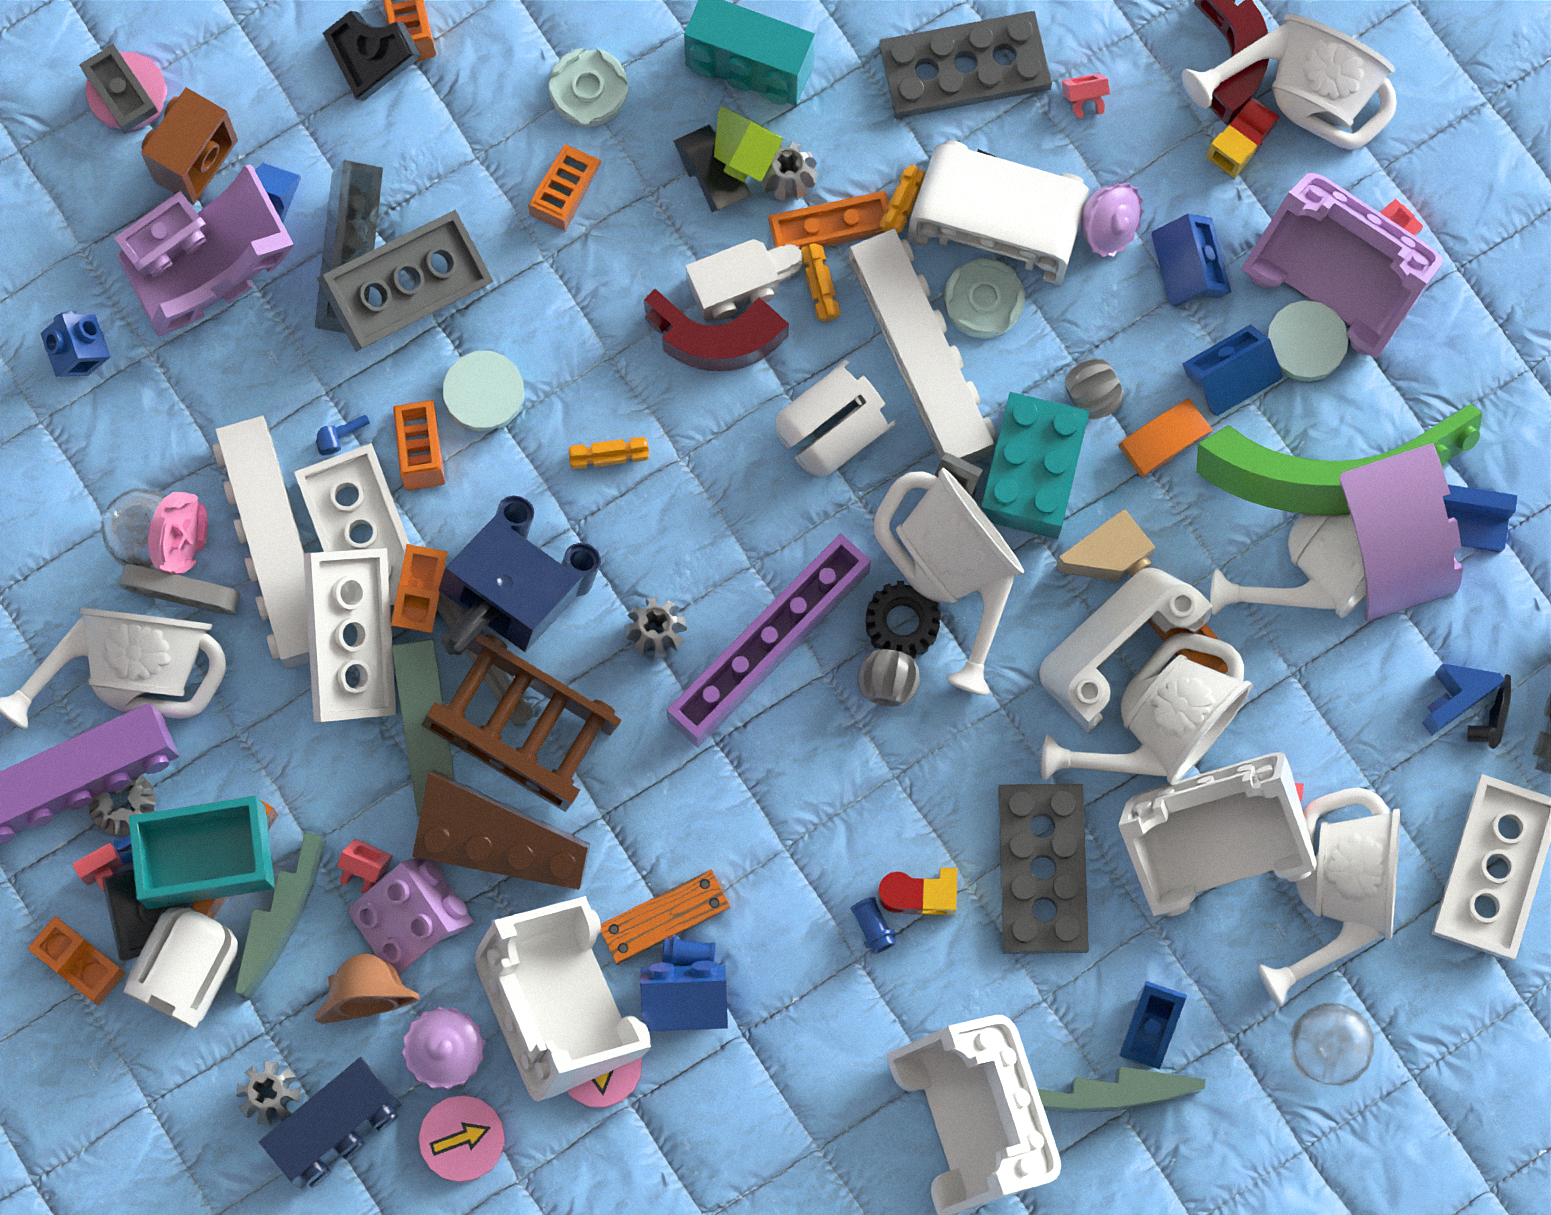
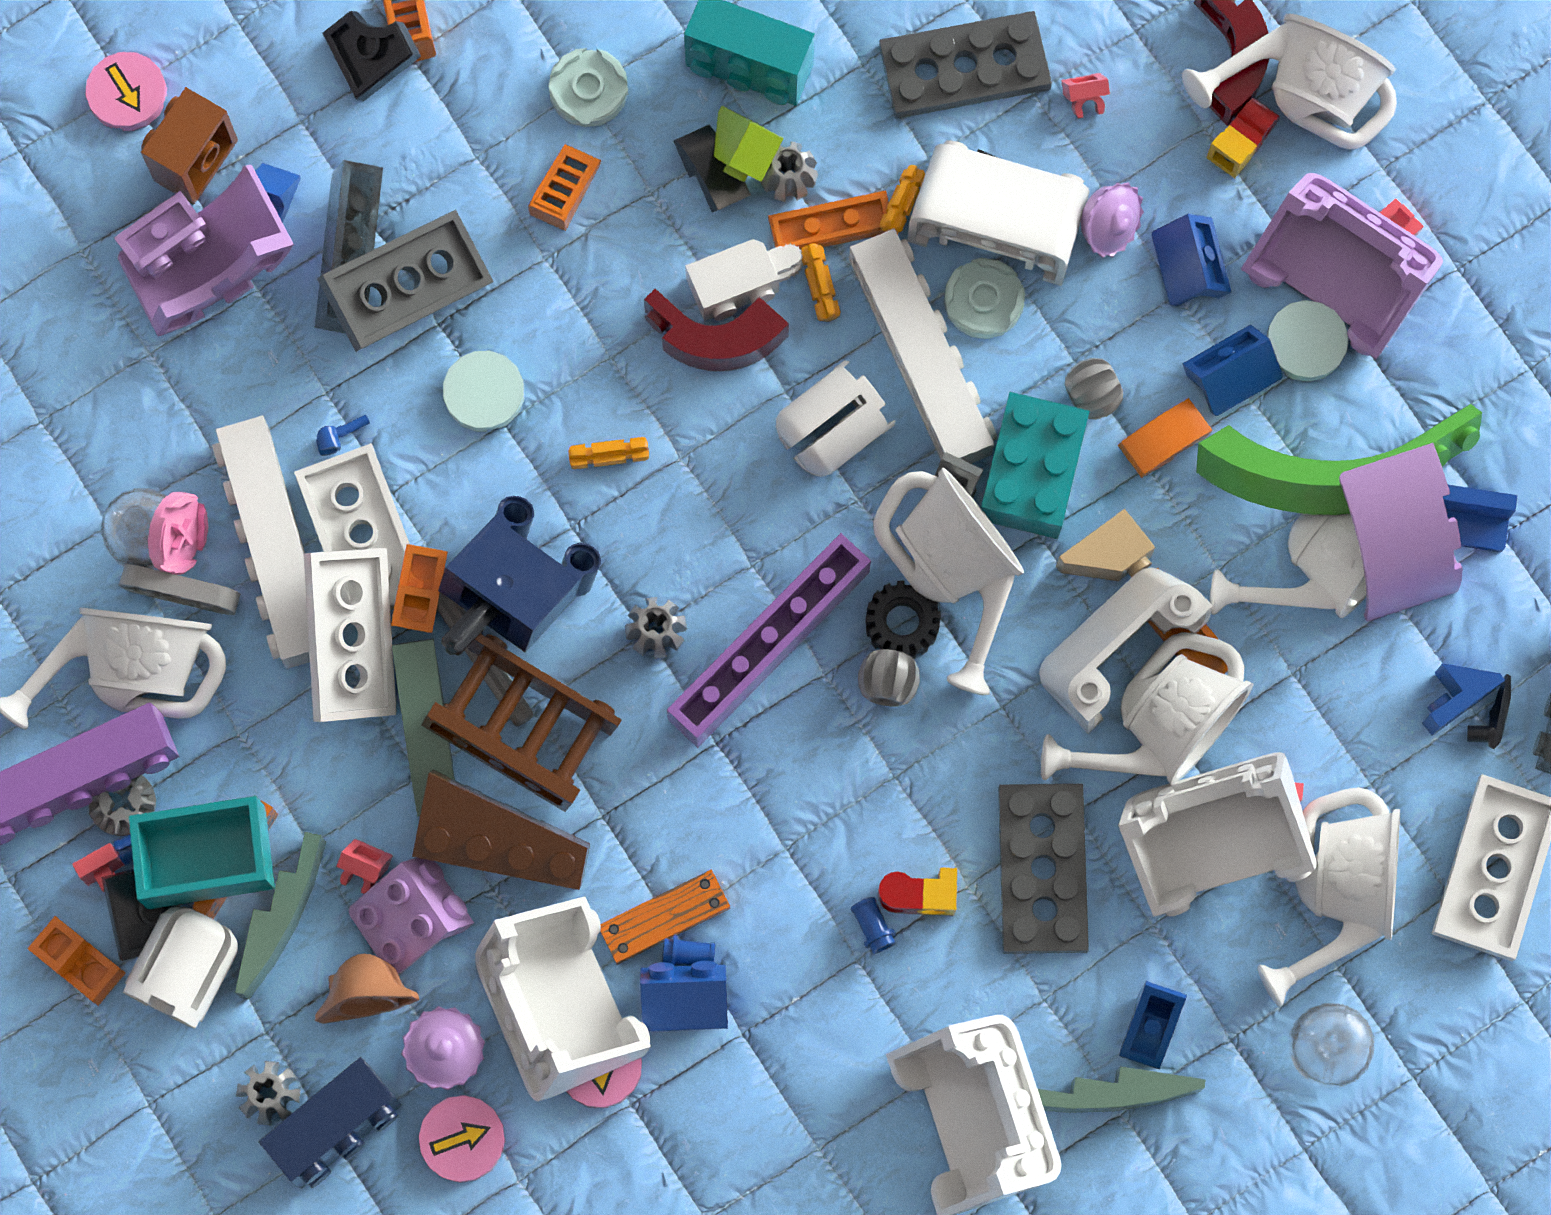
(75, 344): blue brick -> none
(118, 88): dark grey plate -> none
(419, 470): orange slope -> none

